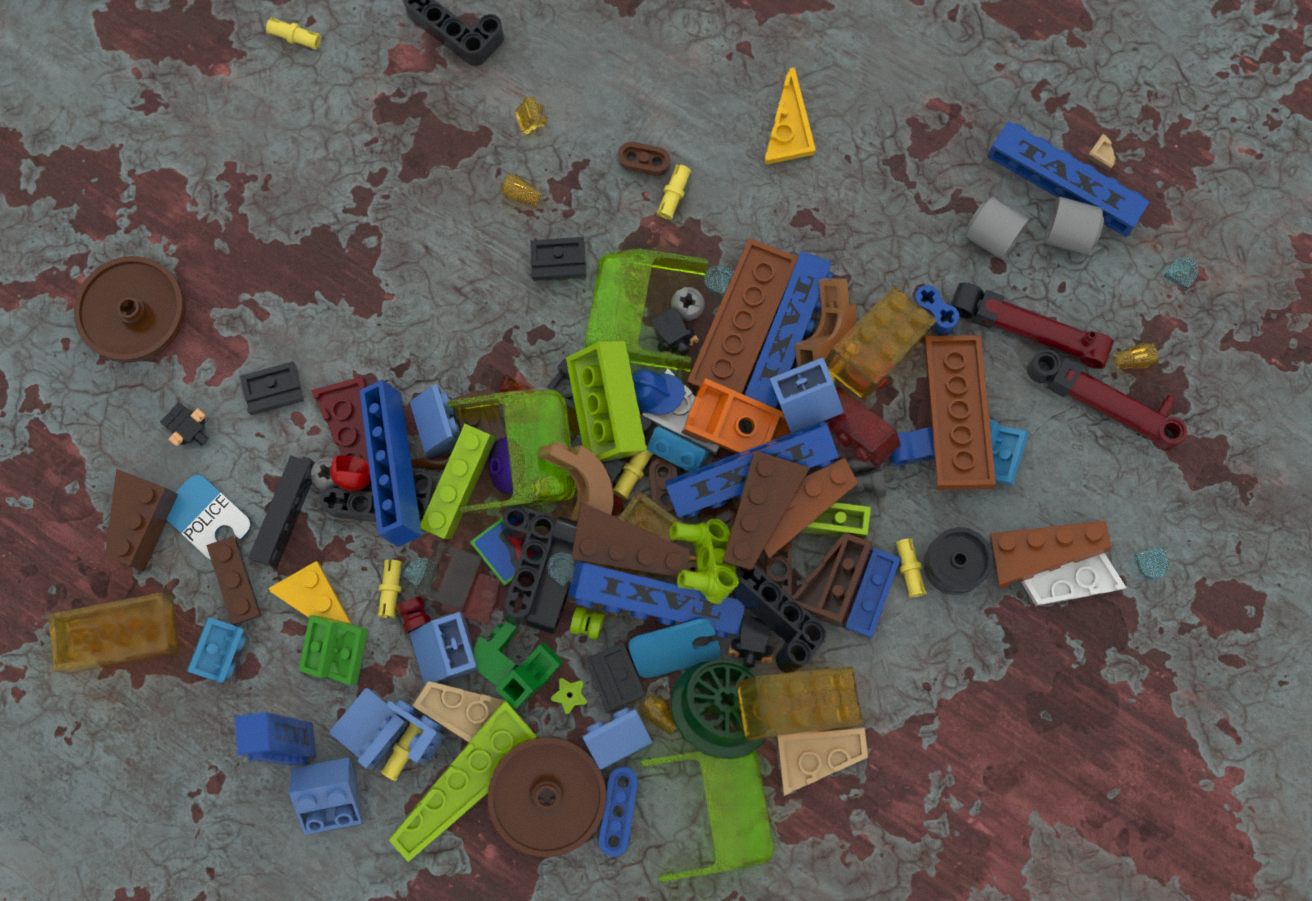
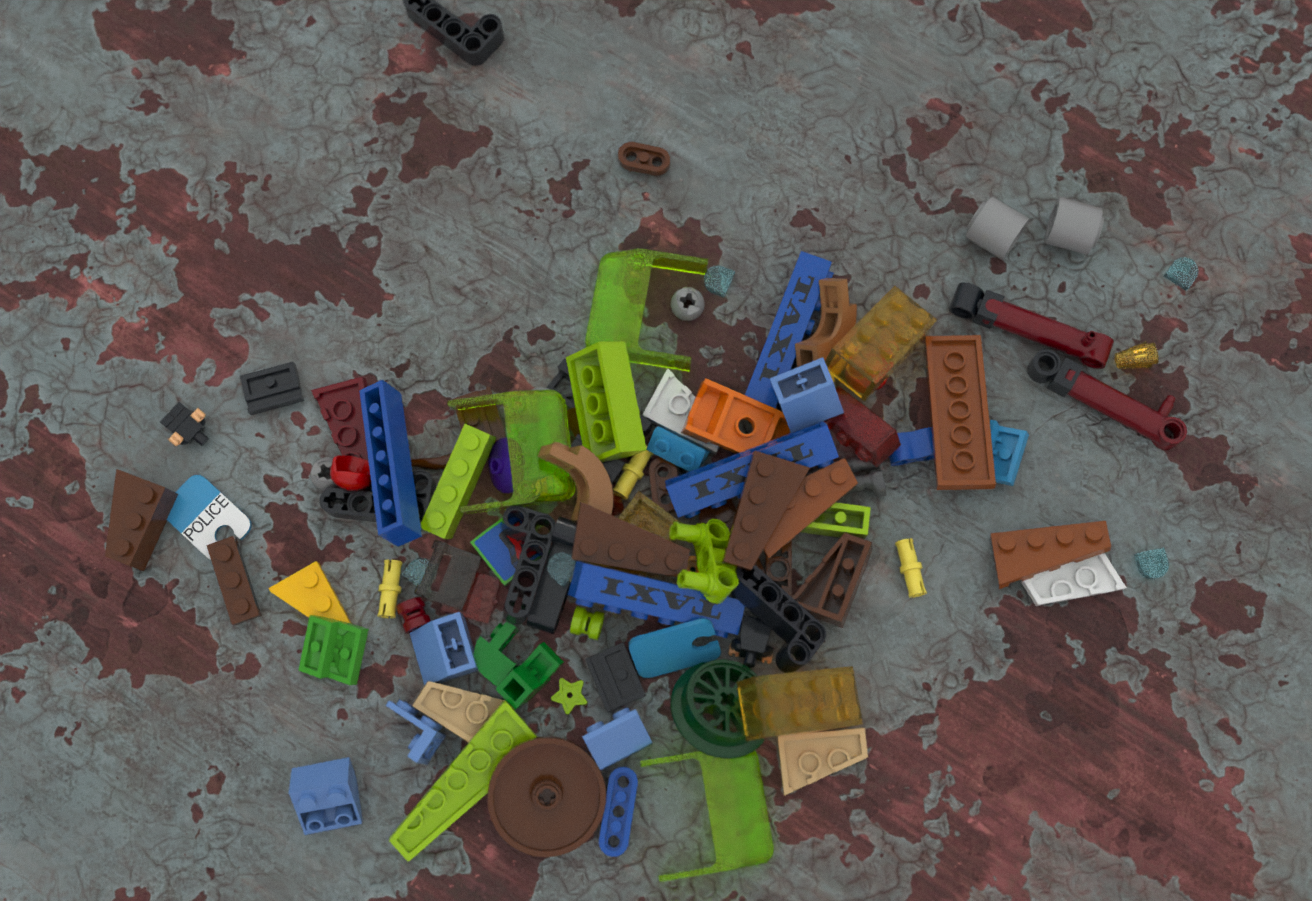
(113, 633): clear yellow brick -> none
(129, 309): reddish brown dish -> none
(216, 650): dark azure bracket -> none
(274, 738): blue brick -> none
(283, 512): black fence -> none
(293, 33): light yellow pin -> none
(369, 728): medium blue bracket -> none
(399, 756): light yellow pin -> none
(434, 422): medium blue slope -> none
(509, 384): clear red rock -> none
(520, 190): clear yellow cone -> none
(529, 115): clear yellow tile -> none
(558, 258): black plate -> none
(657, 392): blue piece -> none
(657, 712): clear yellow cone -> none
(672, 333): black piece -> none
(673, 192): light yellow pin -> none
(744, 317): dark orange plate -> none
(791, 132): yellow wing -> none
(872, 593): blue plate -> none
(937, 309): blue axle -> none
(954, 545): black wheel -> none
(1067, 177): blue brick -> none
(1103, 153): tan tile -> none

